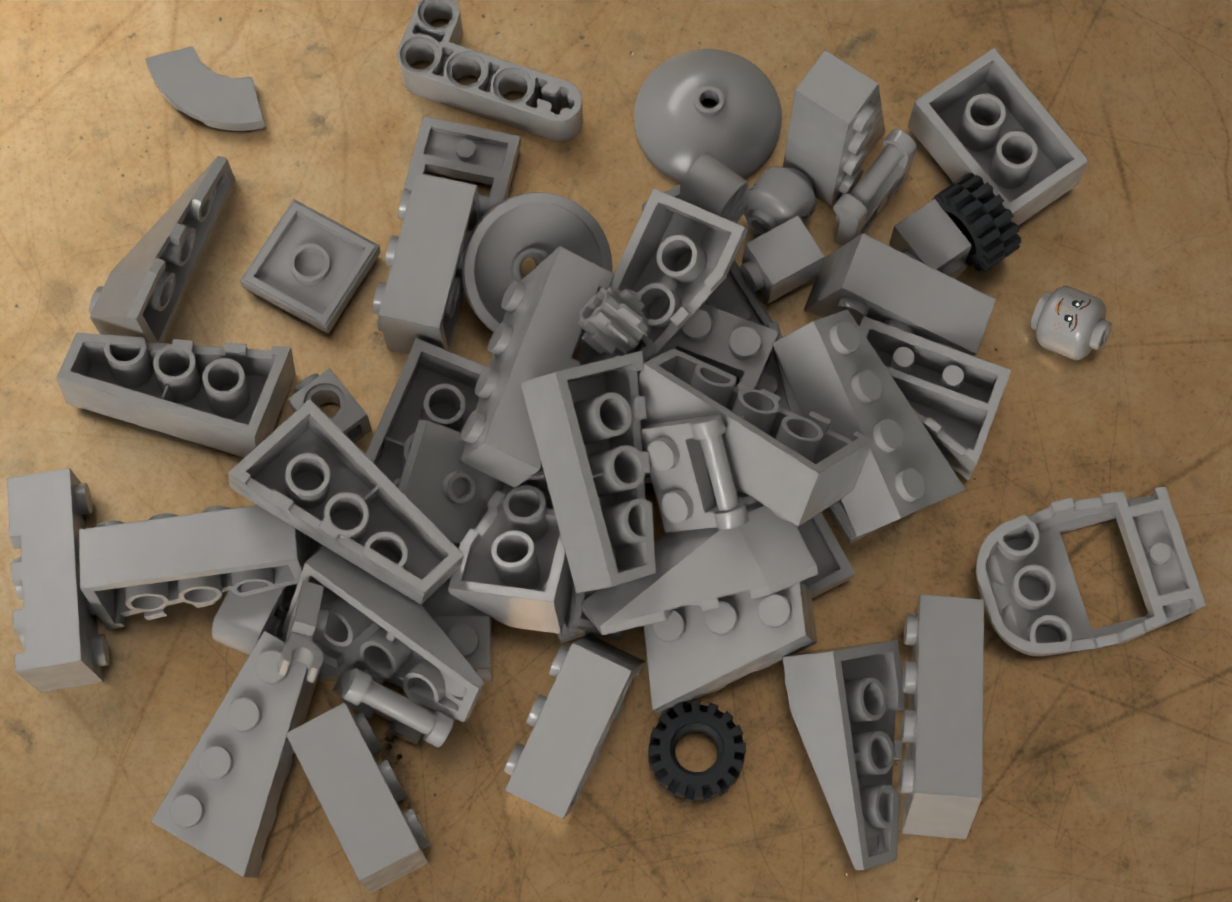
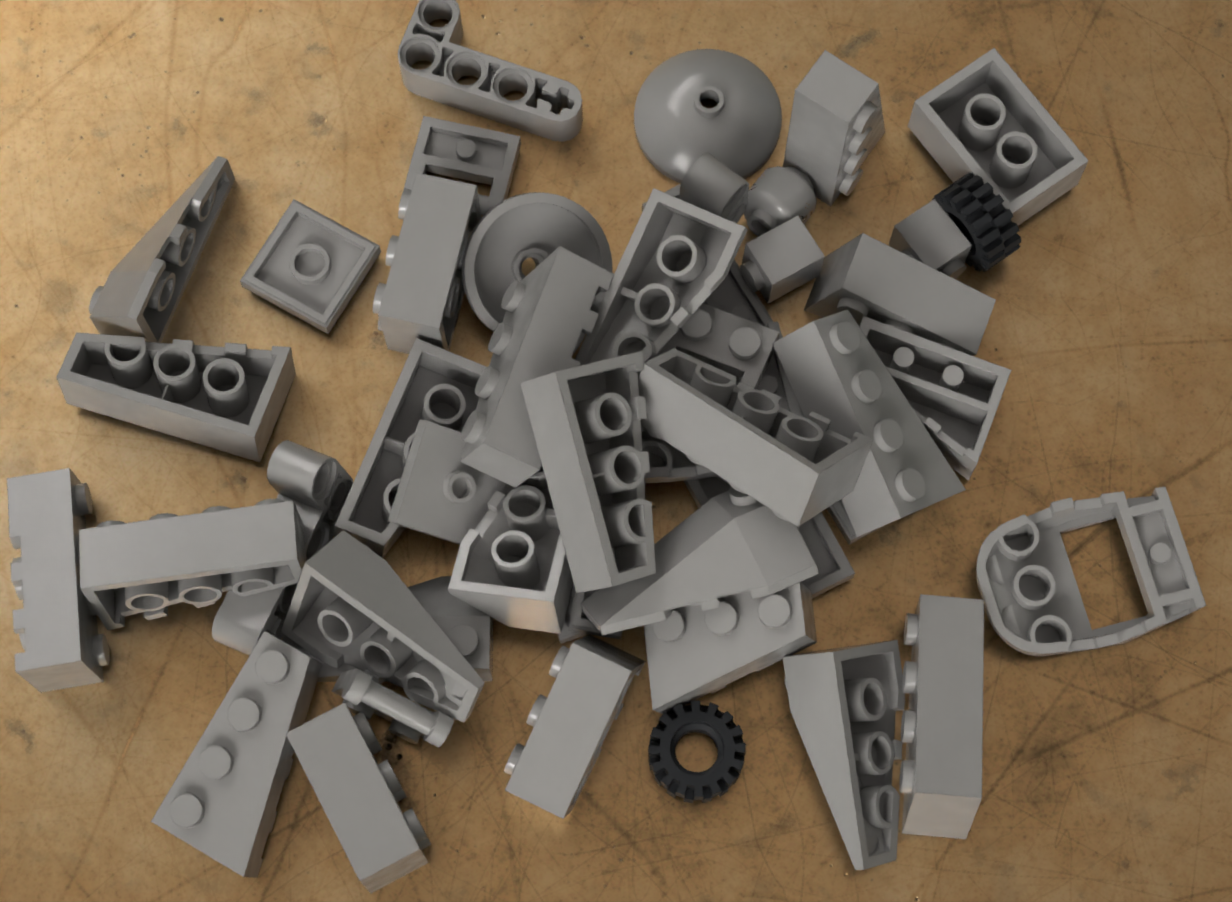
(206, 95): light grey tile -> none
(305, 626): light grey plate -> none
(327, 388): light grey brick -> none
(342, 500): light grey wedge -> none
(613, 321): light grey gear -> none
(682, 475): light grey plate -> none
(876, 188): light grey plate -> none
(1070, 322): light grey head -> none

